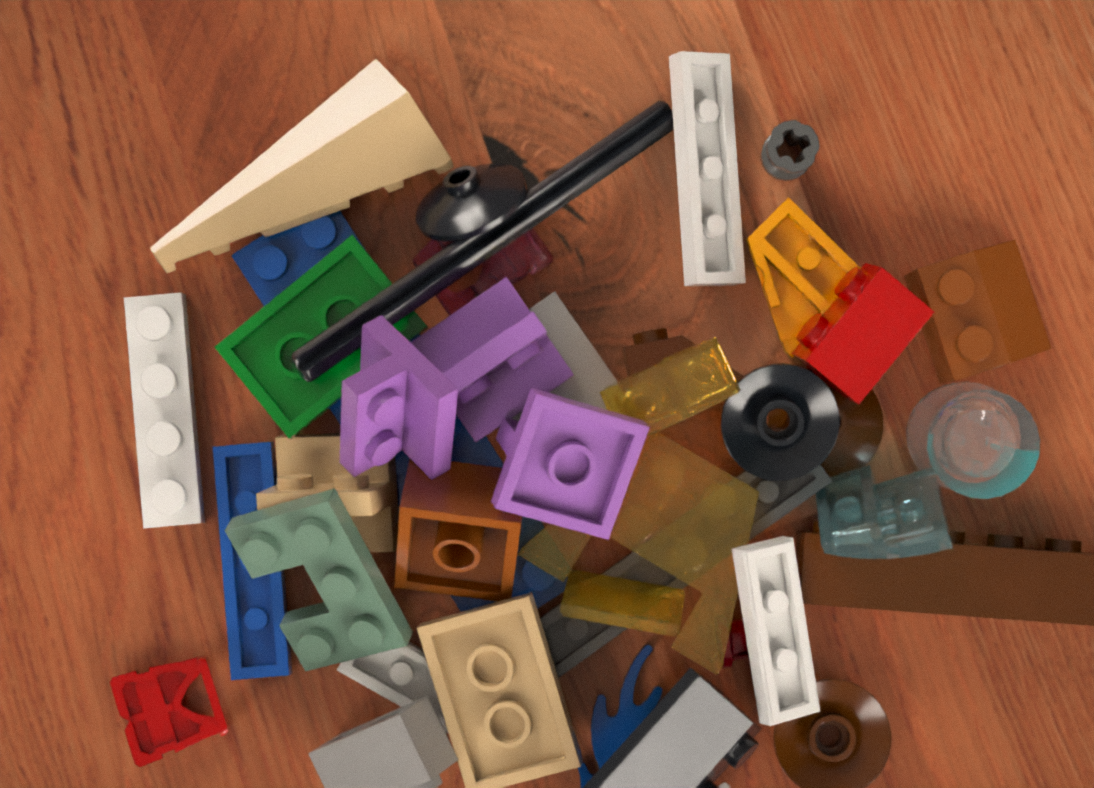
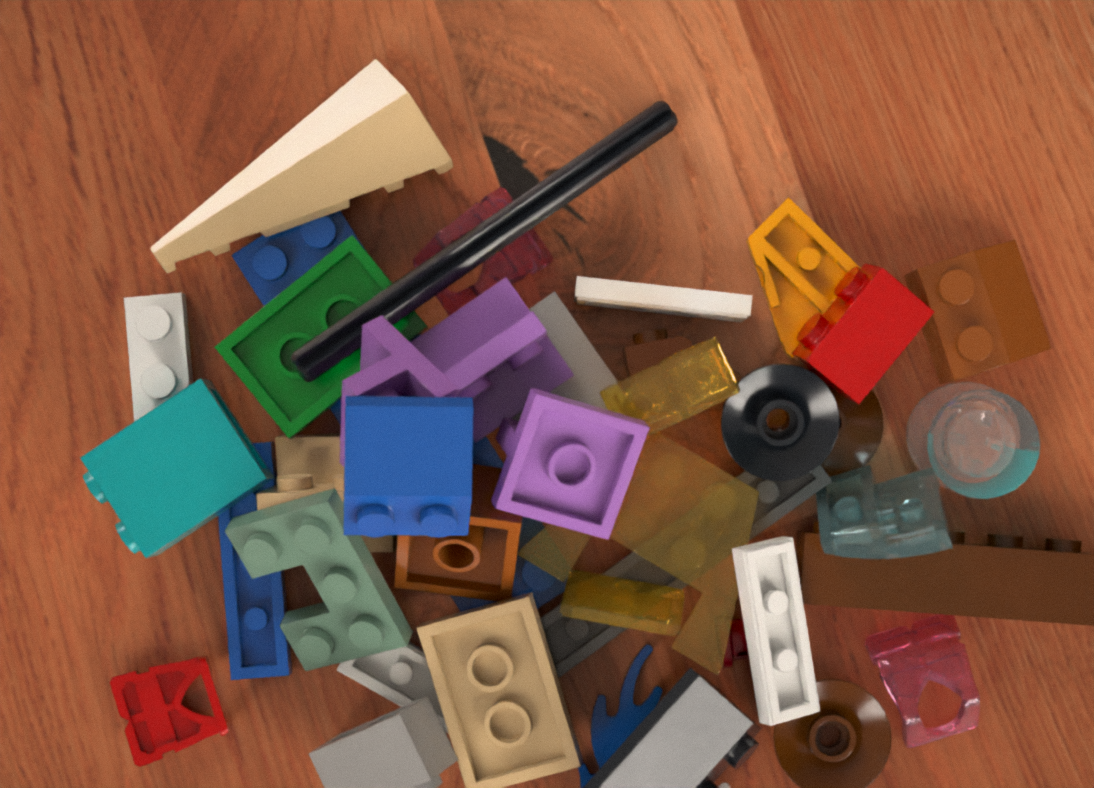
(175, 469): none -> teal brick
(408, 465): none -> blue slope
(471, 201): black dish -> none
(662, 299): none -> white tile
(707, 169): white plate -> none
(795, 134): dark grey bush -> none
(923, 654): none -> clear pink piece

